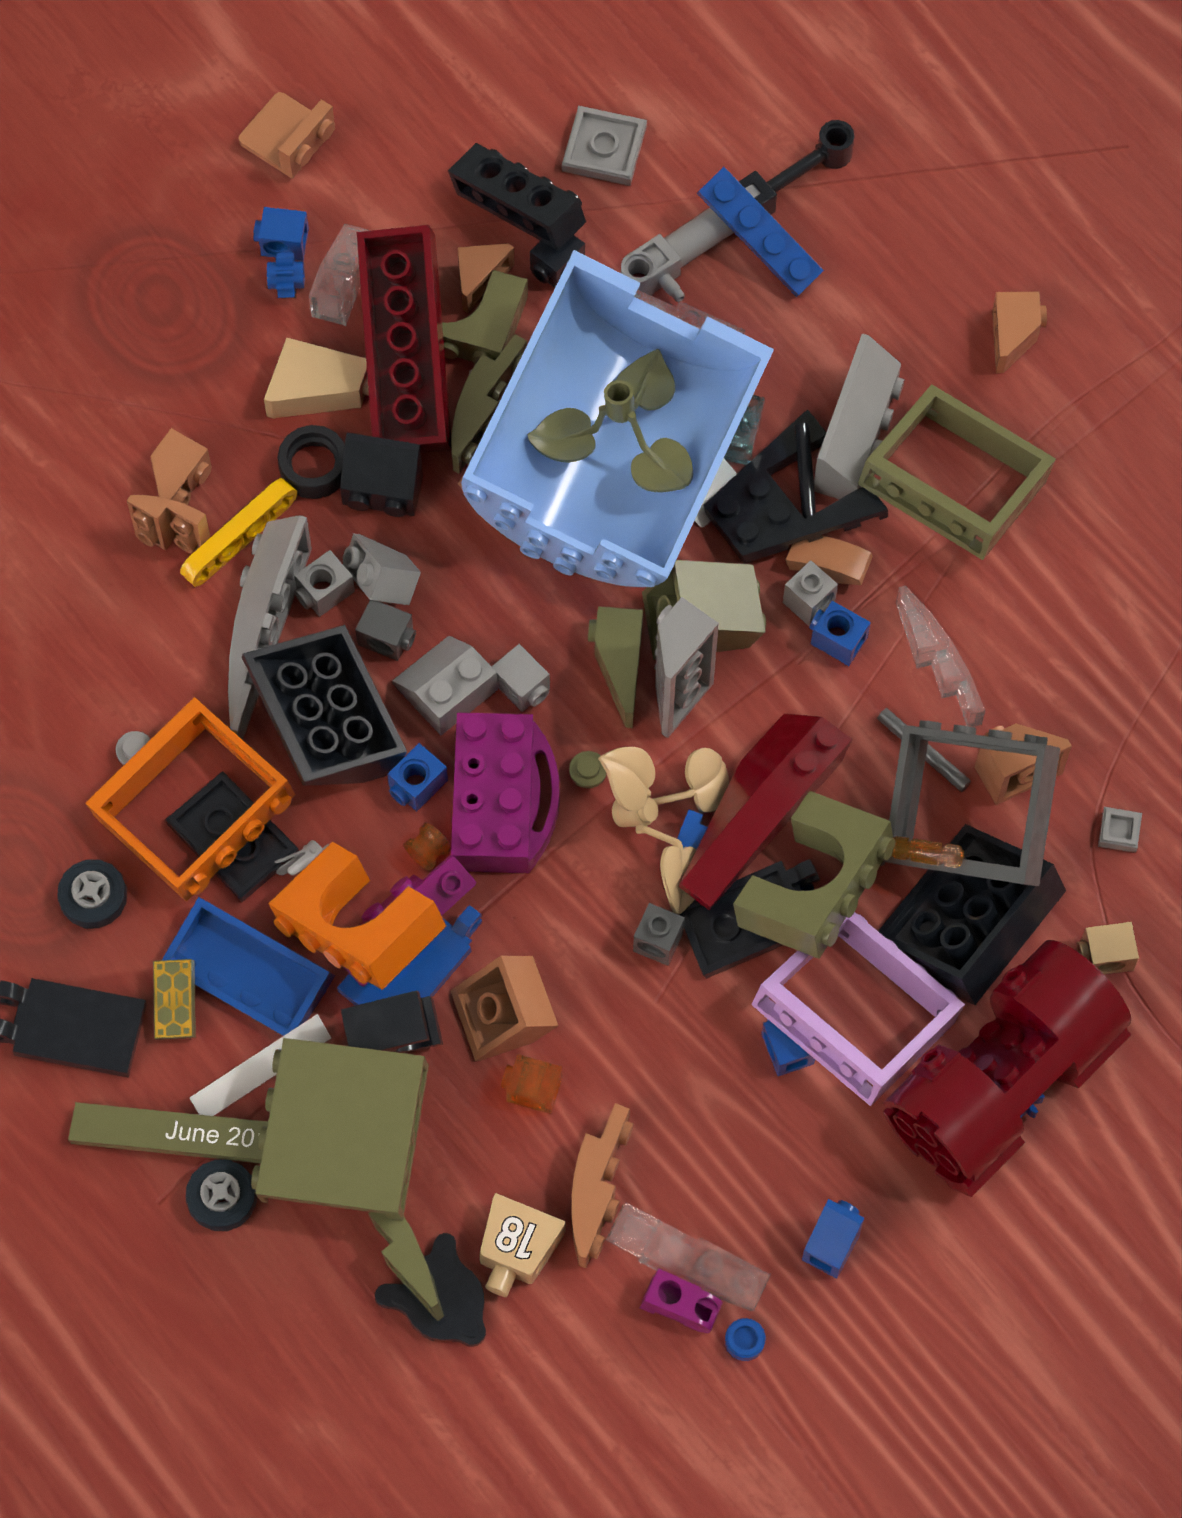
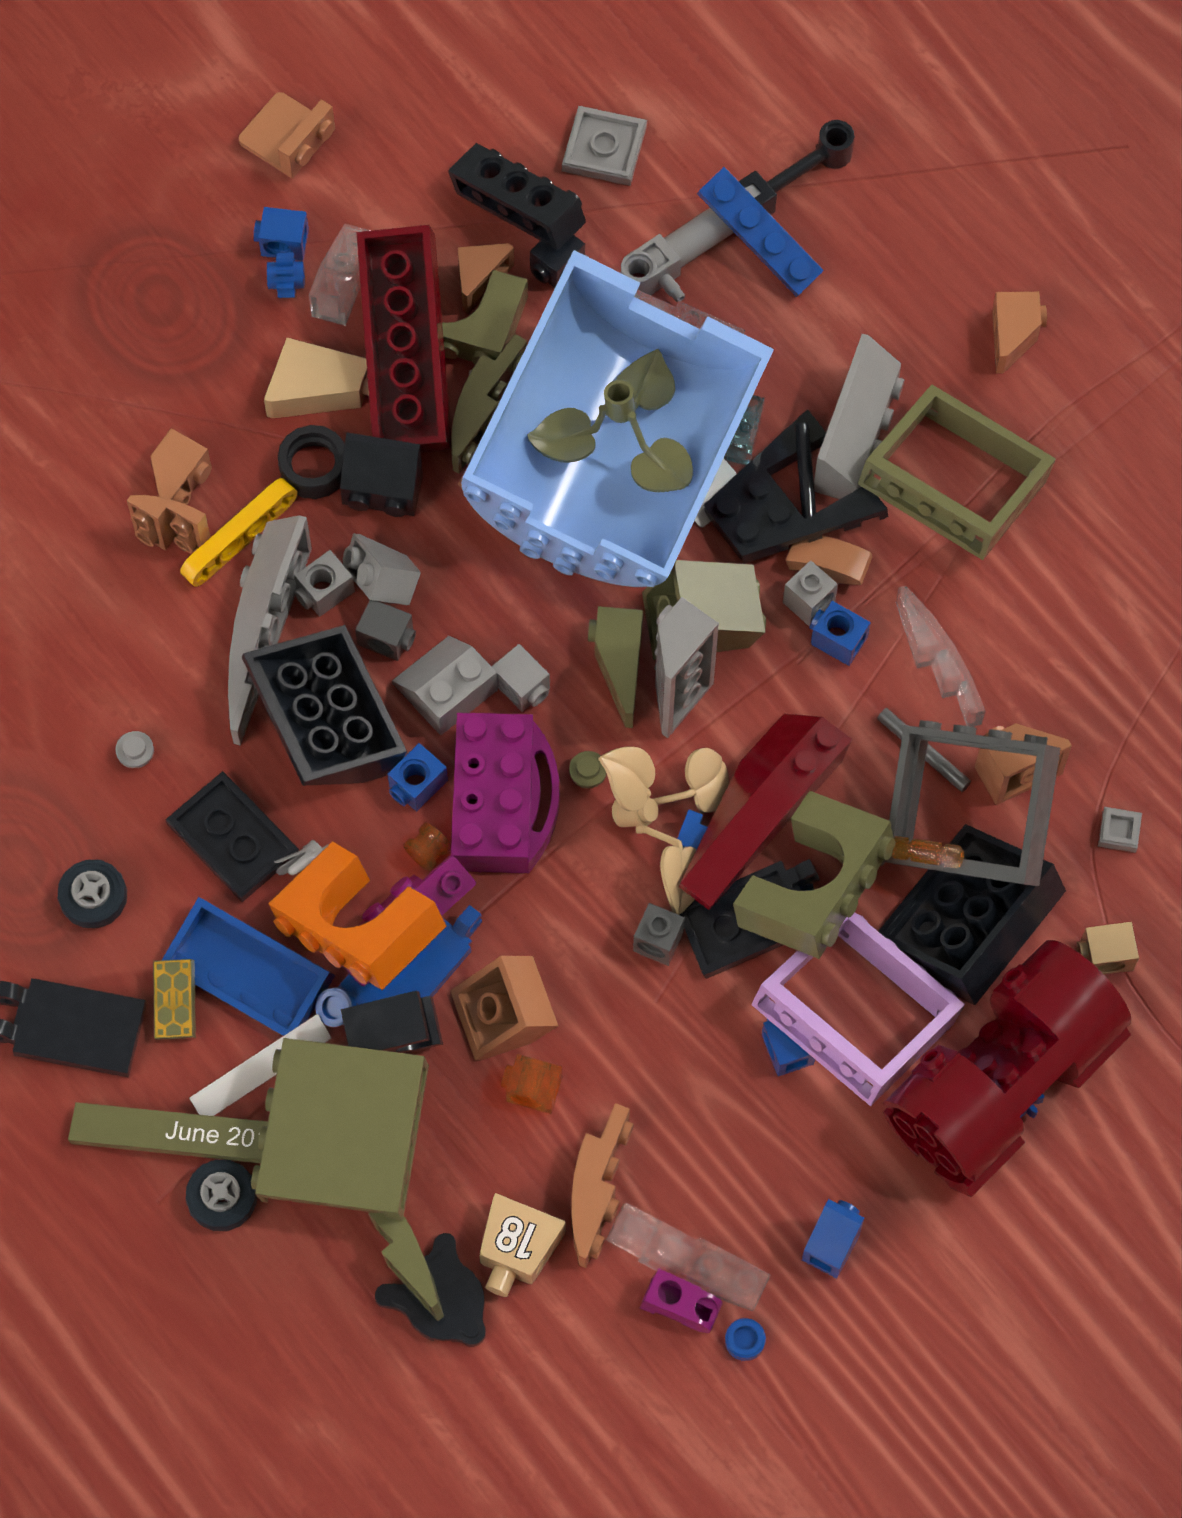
(157, 756): orange window -> none
(329, 1005): none -> tile

